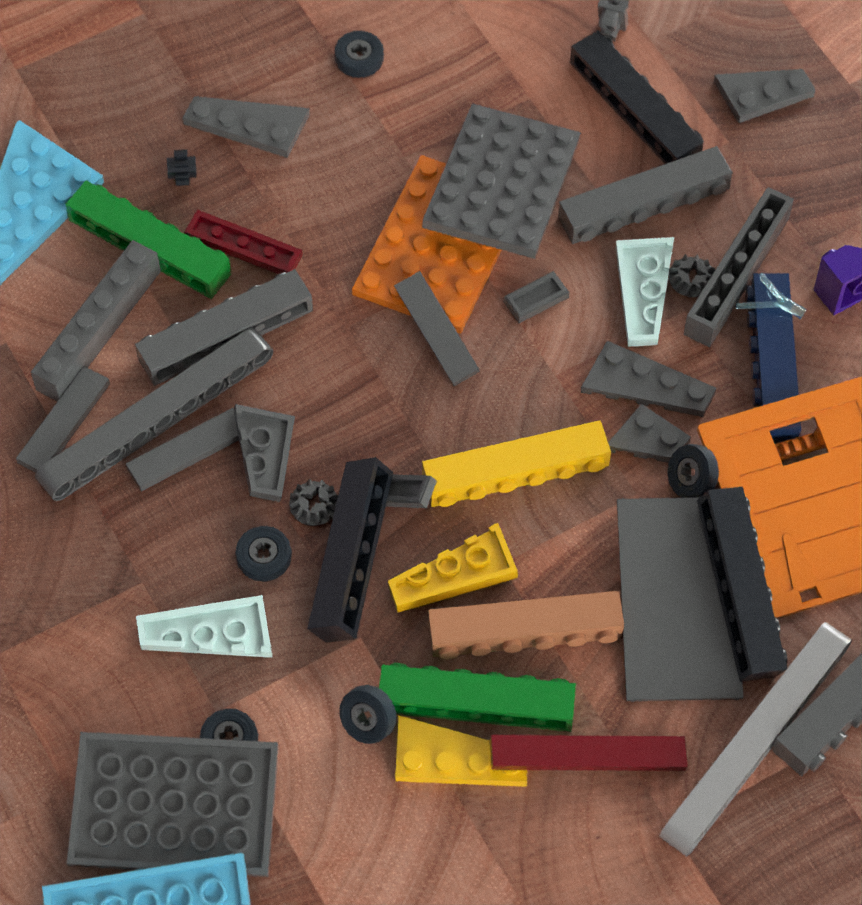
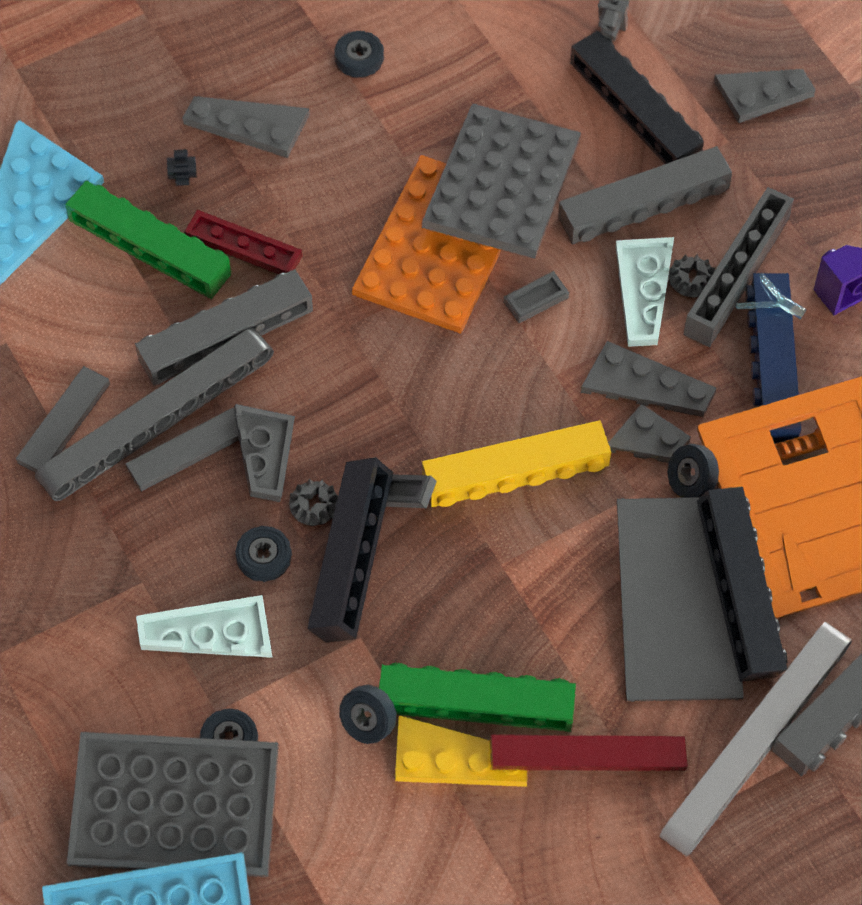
(96, 320): dark grey brick -> none
(437, 328): dark grey tile -> none
(472, 566): yellow wing -> none
(525, 624): nougat brick -> none

